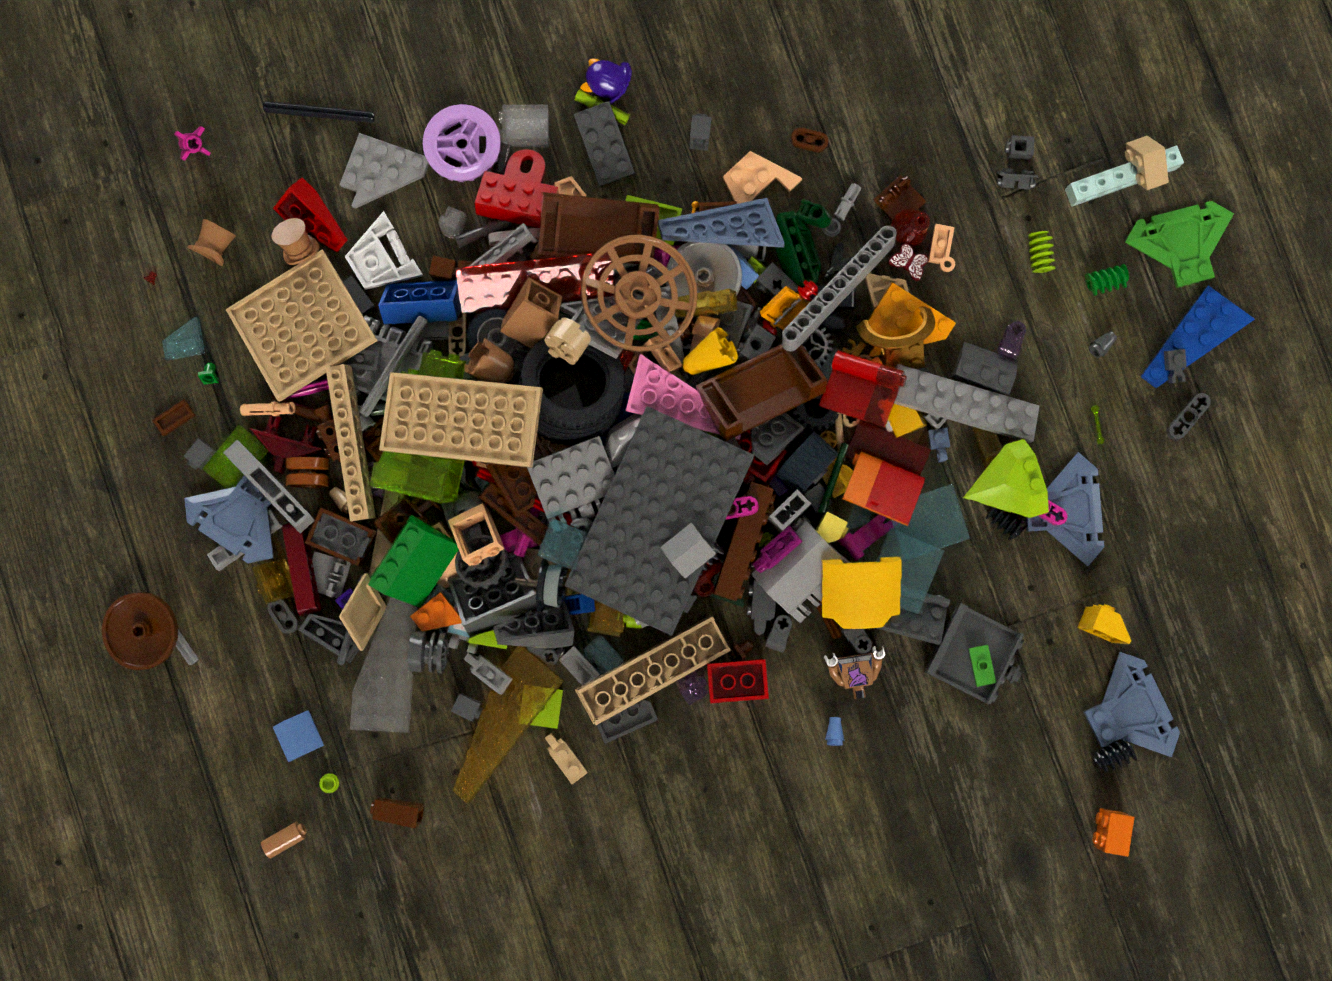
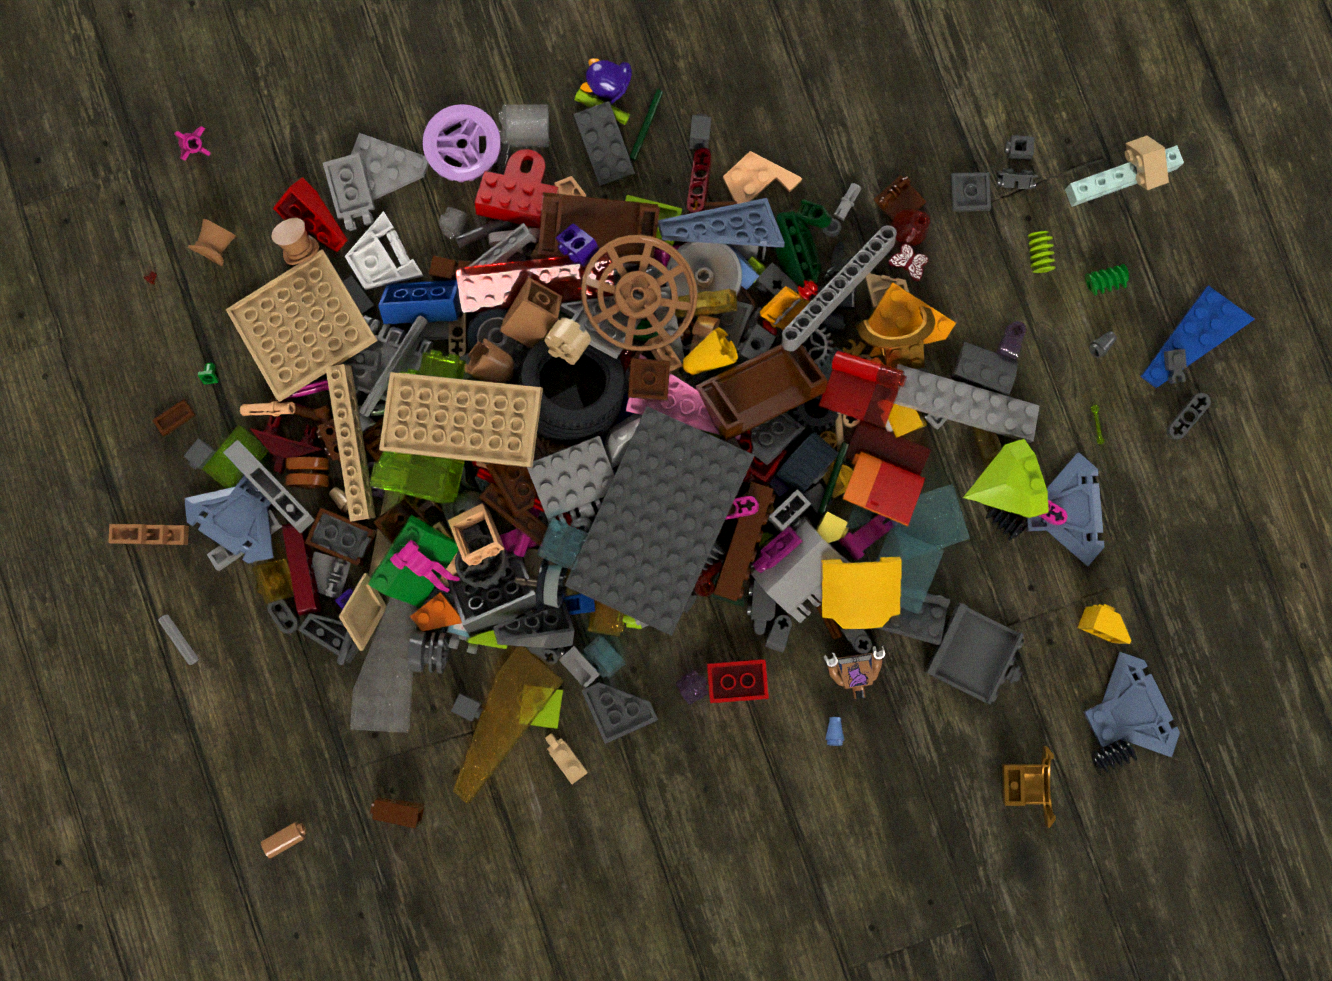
(139, 631): reddish brown dish -> none
(148, 534): none -> medium nougat slope
(185, 341): clear light blue wing -> none
(298, 736): medium blue slope -> none
(318, 111): black axle -> none
(329, 783): lime plate -> none
(350, 190): none -> light grey tile
(421, 565): none -> dark pink flag
(488, 673): light grey hinge -> none
(577, 245): none -> dark purple brick
(646, 124): none -> dark green bar
(649, 379): none -> reddish brown plate
(652, 670): tan tile -> none
(687, 550): light grey slope -> none
(699, 182): none -> dark red beam
(742, 649): reddish brown piece -> none
(810, 138): reddish brown plate -> none
(939, 440): sand blue plate -> none
(941, 246): light nougat hinge -> none
(970, 191): none -> dark grey plate
(982, 665): bright green plate -> none
(1029, 785): none -> pearl gold piece
(1113, 832): orange brick -> none
(1183, 240): bright green plate -> none

